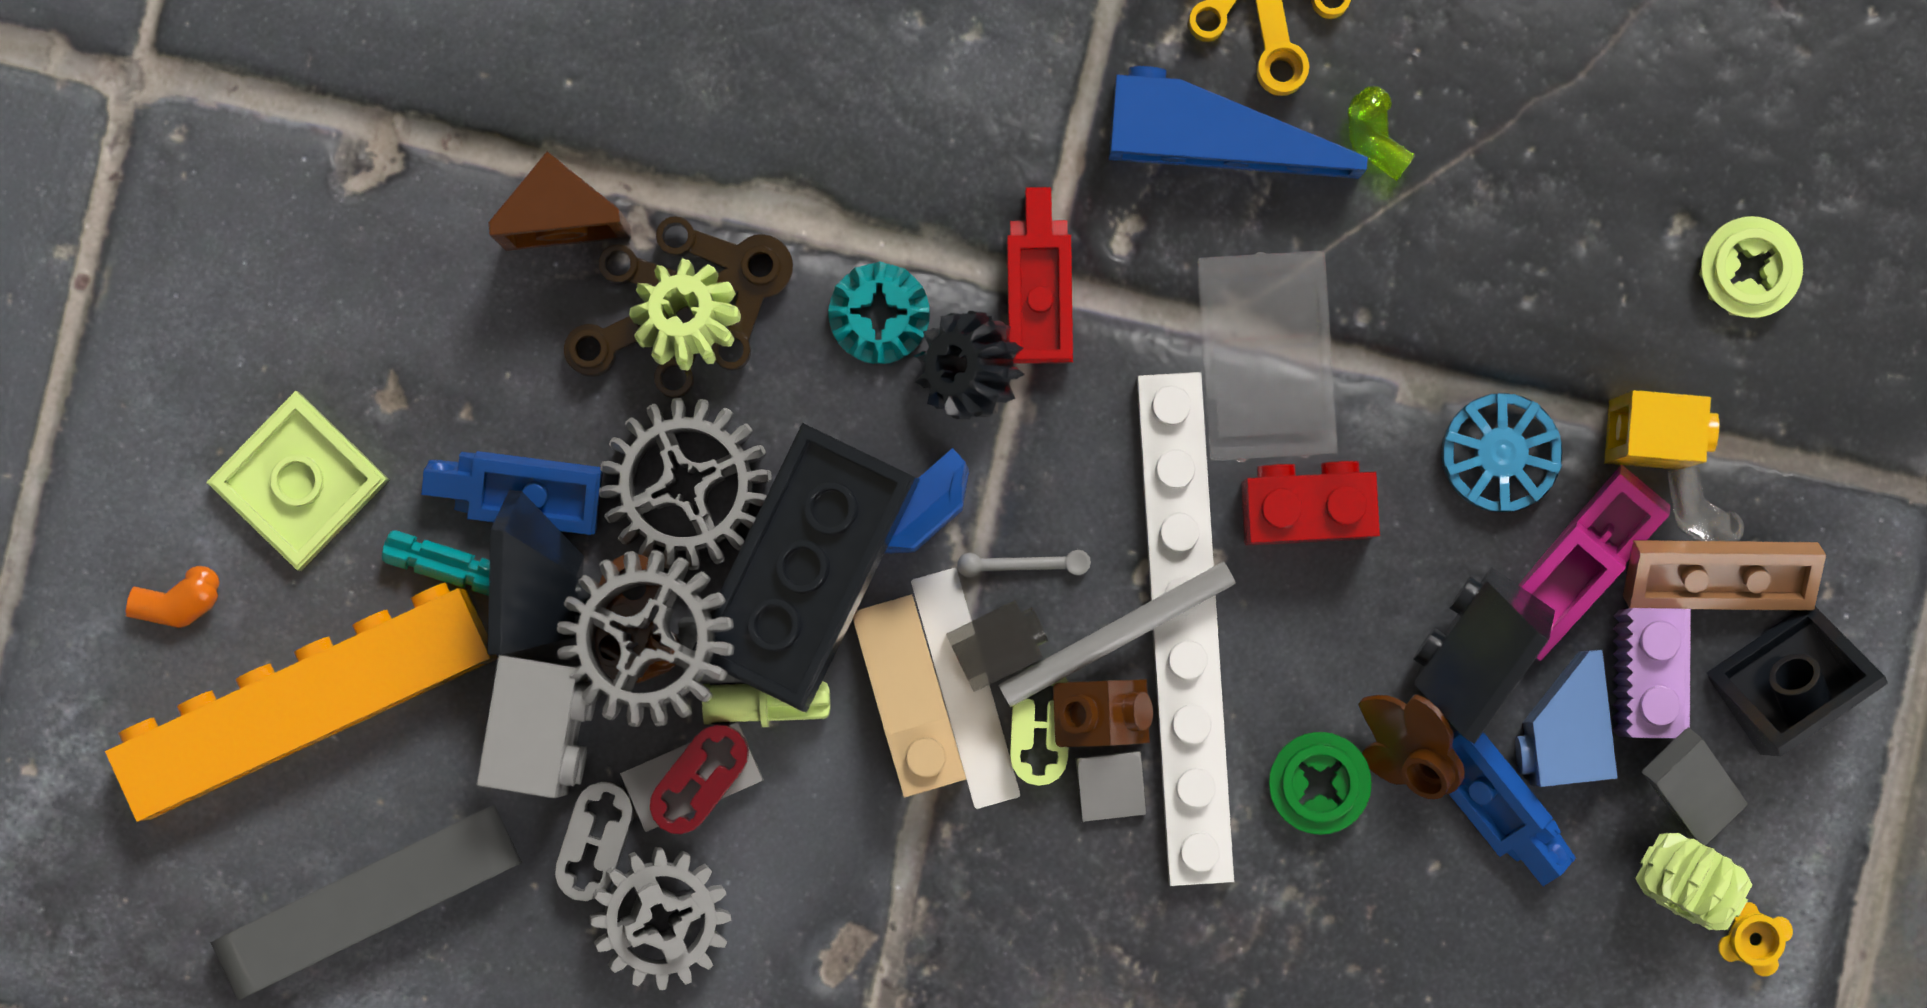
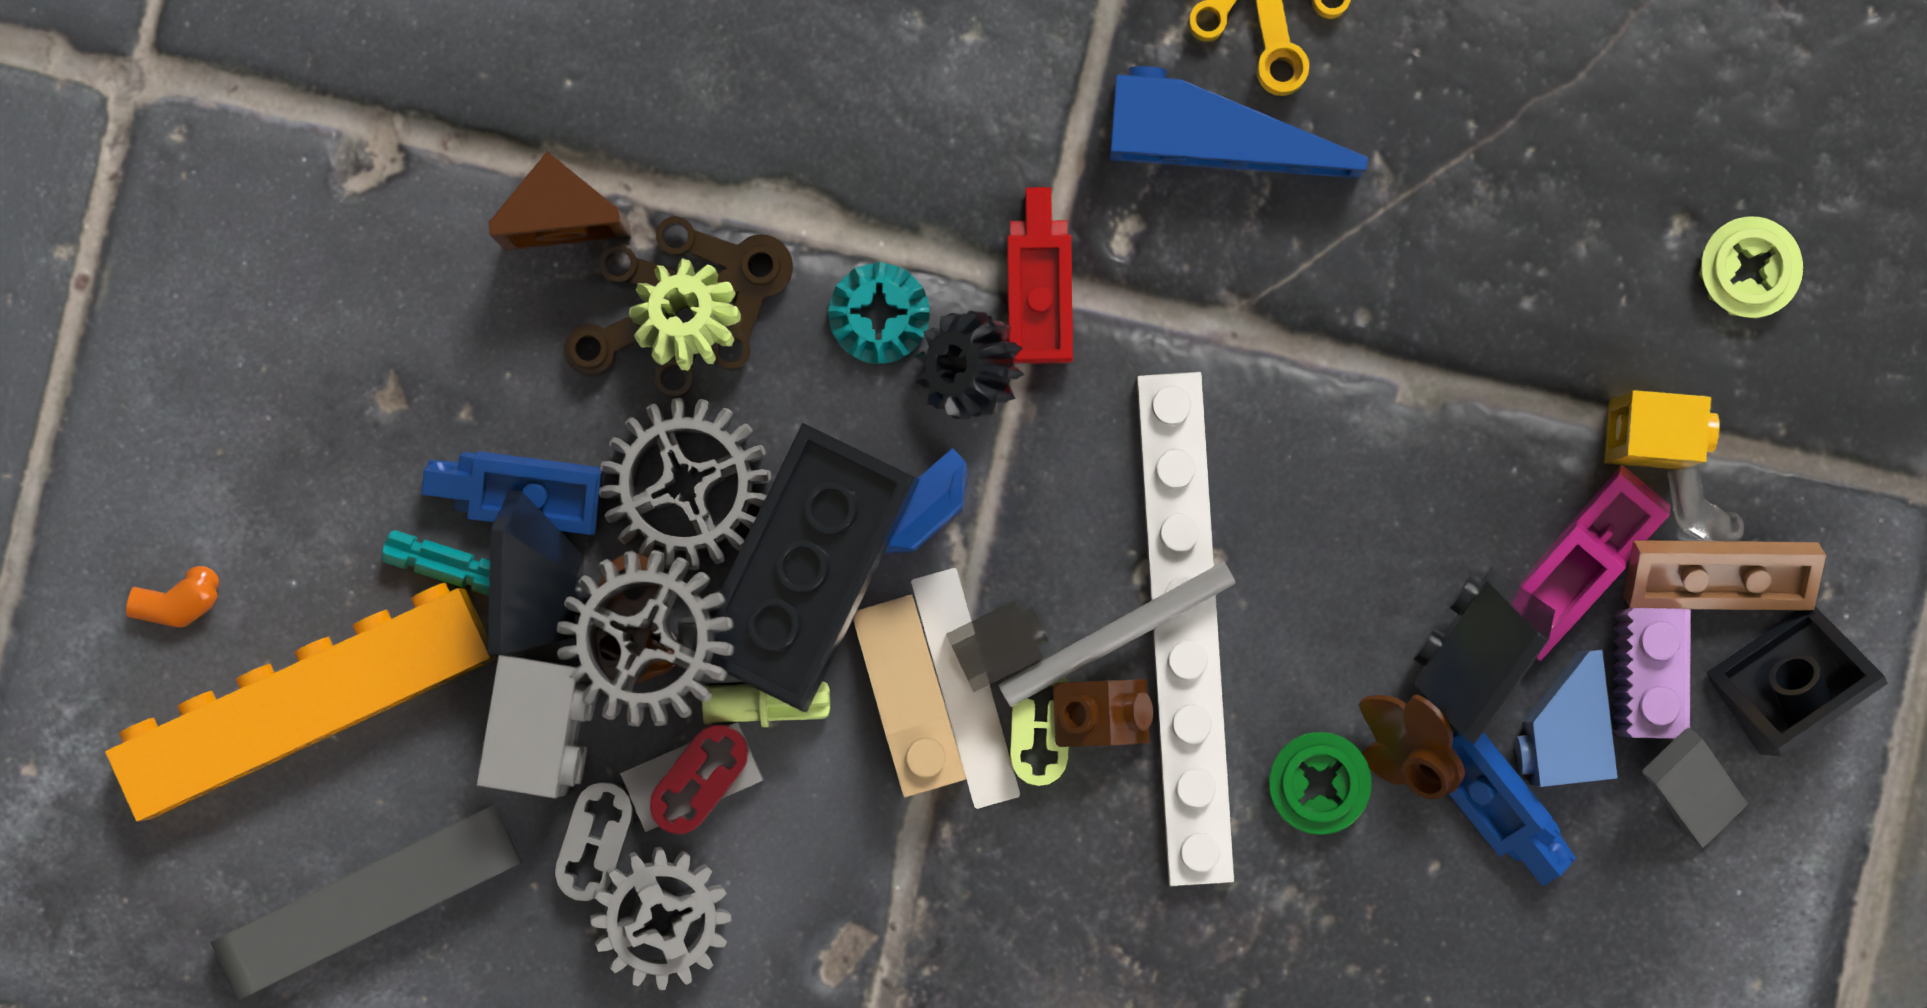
(298, 481): yellowish green tile -> none
(1076, 563): light grey hinge -> none
(1111, 786): light grey slope -> none
(1266, 356): clear piece -> none
(1310, 508): red brick -> none
(1371, 135): clear neon green arm -> none
(1502, 452): dark azure wheel -> none
(1694, 881): yellowish green gear -> none
(1765, 955): yellow plate -> none

